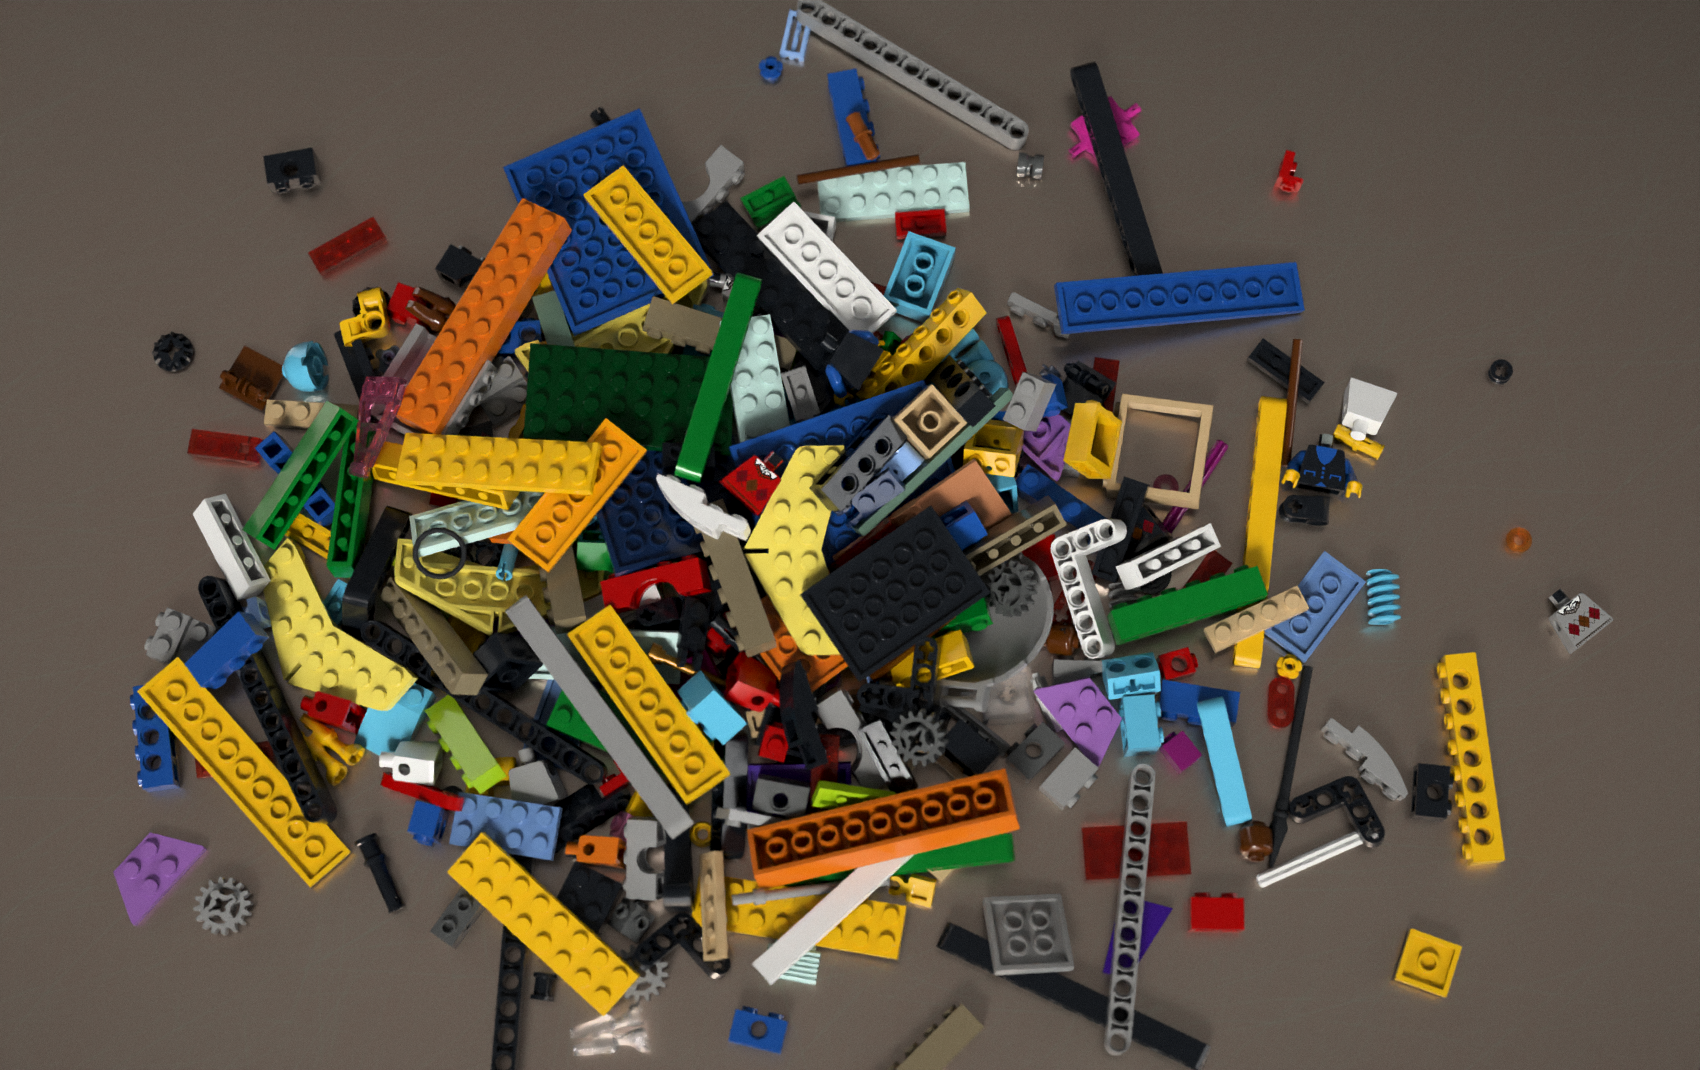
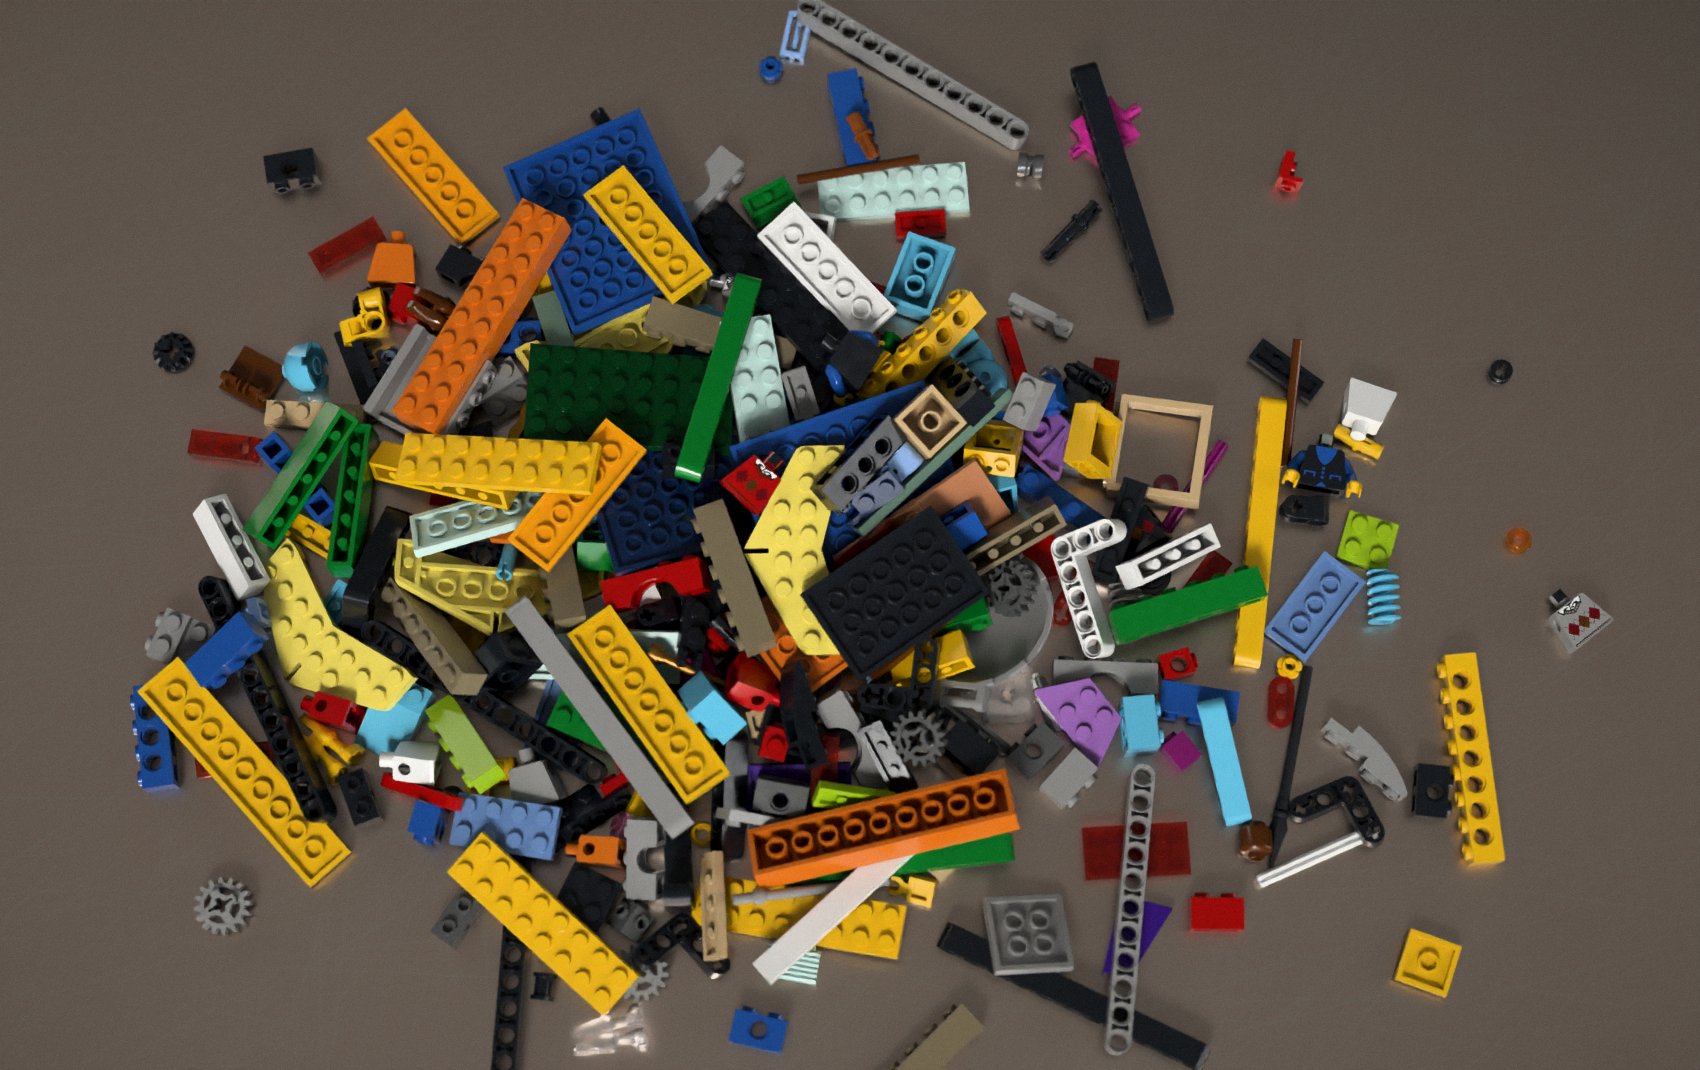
(153, 871): medium lavender wing -> none
(360, 798): none -> black brick
(375, 391): clear pink plate -> none
(376, 862): black pin -> none
(394, 263): none -> orange torso
(433, 177): none -> light orange plate
(446, 531): black piece -> none
(692, 506): white slope -> none
(1062, 639): reddish brown head -> none
(1078, 223): none -> black pin
(1131, 675): medium azure brick -> none
(1178, 298): blue plate -> none
(1256, 619): tan plate -> none
(1366, 541): none -> lime plate

